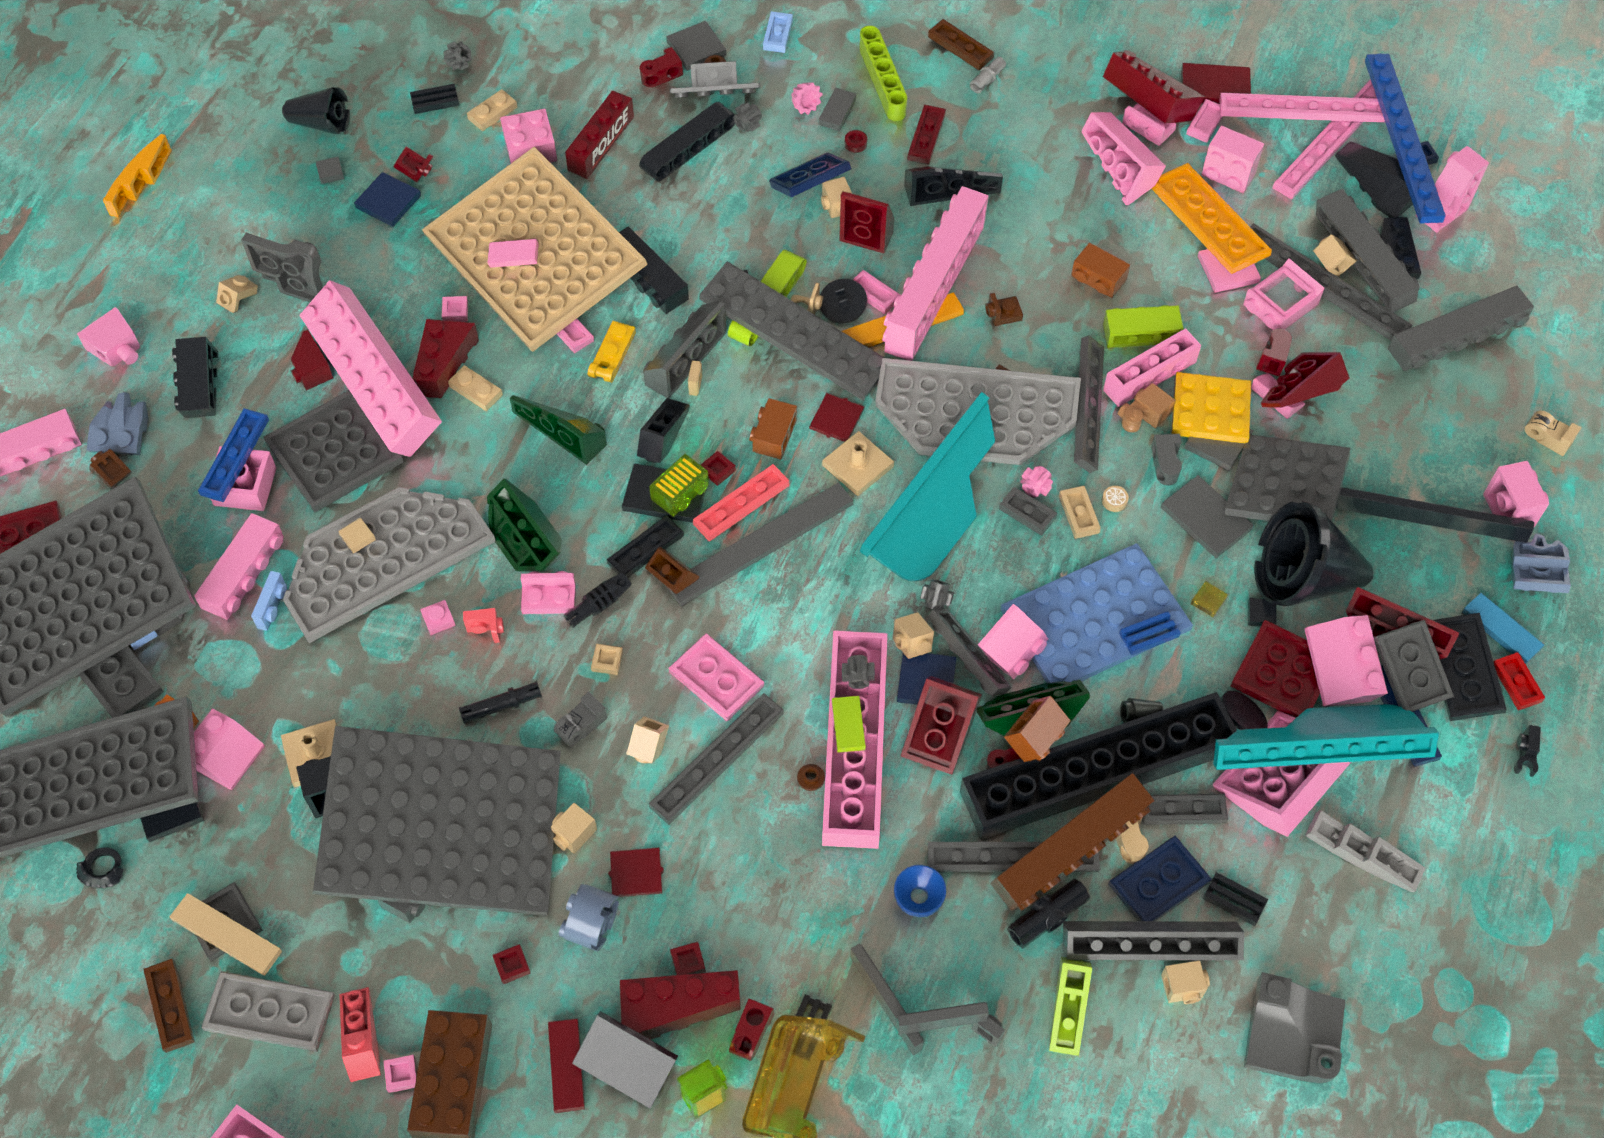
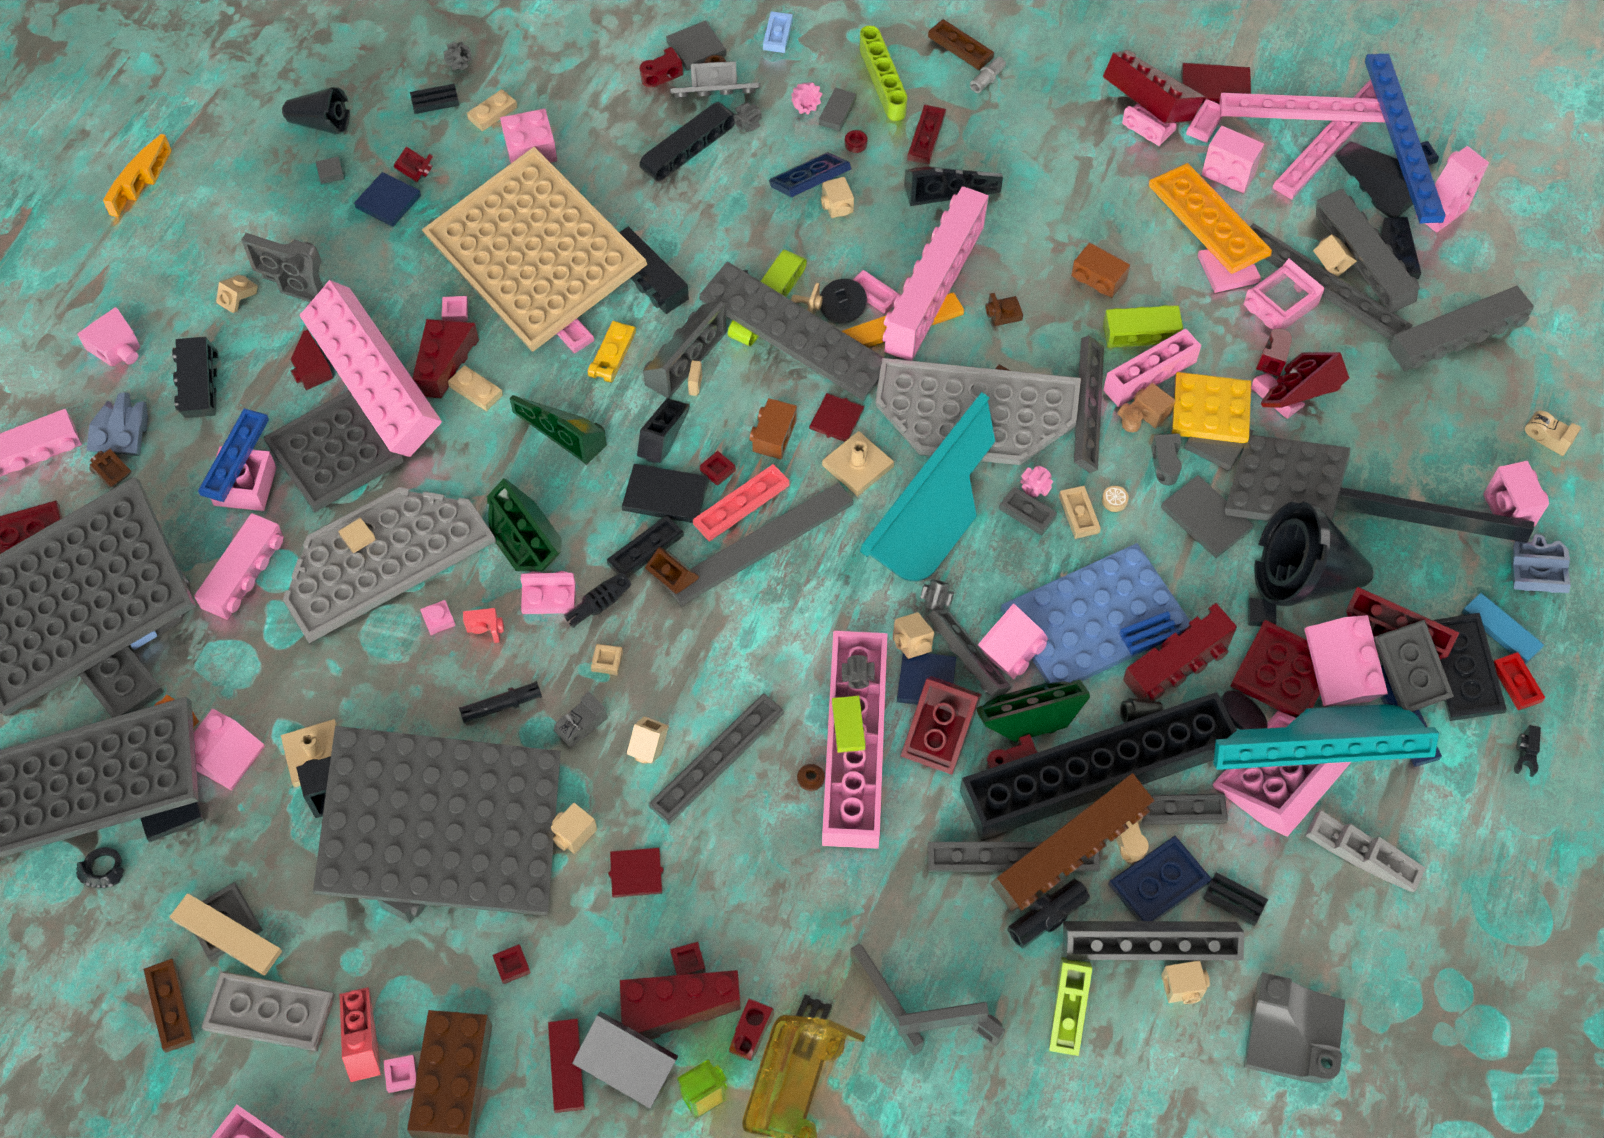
(269, 599): light blue plate -> none
(513, 253): bright pink tile -> none
(589, 917): sand blue brick -> none
(599, 134): dark red brick -> none
(679, 485): clear neon green brick -> none
(716, 677): bright pink tile -> none
(865, 222): dark red slope -> none
(921, 878): blue piece -> none
(1037, 729): brick -> none
(1123, 155): bright pink wedge -> none
(1181, 655): none -> dark red wedge
(1209, 599): clear yellow tile -> none

